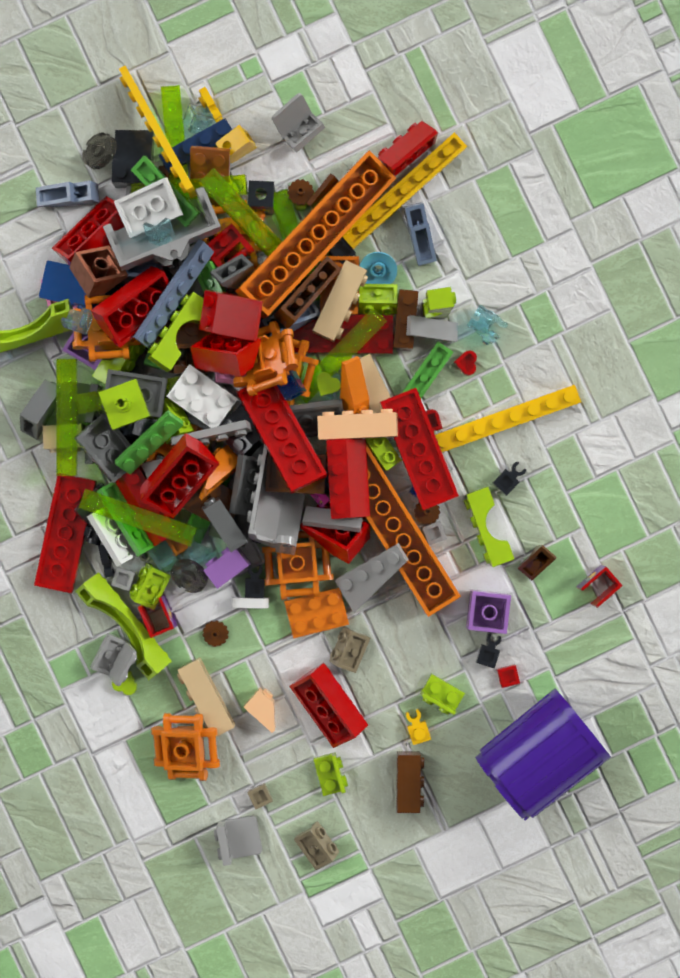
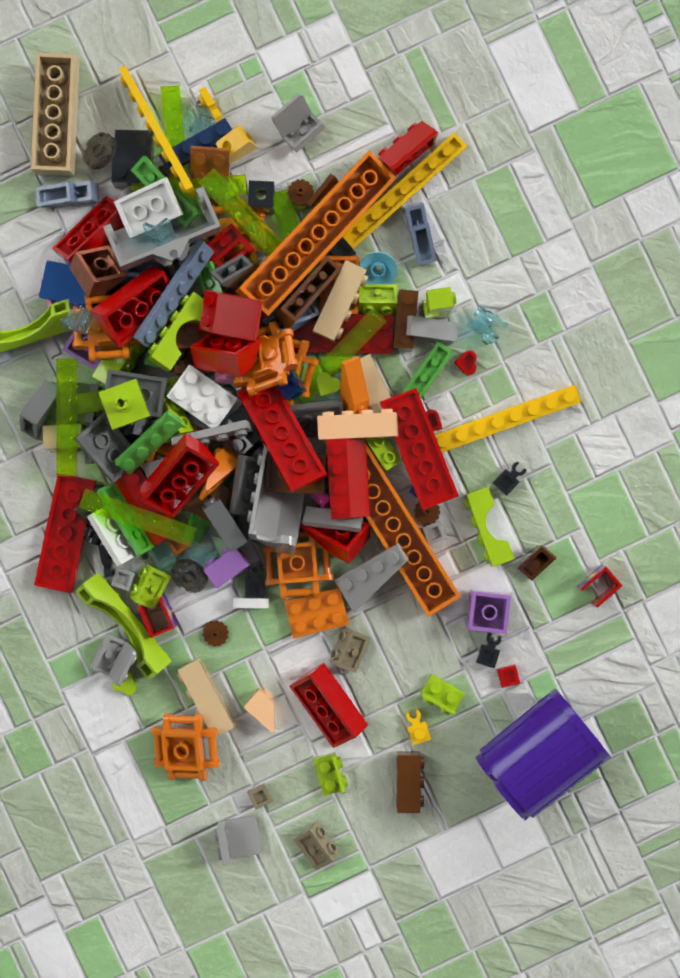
(55, 114): none -> tan brick

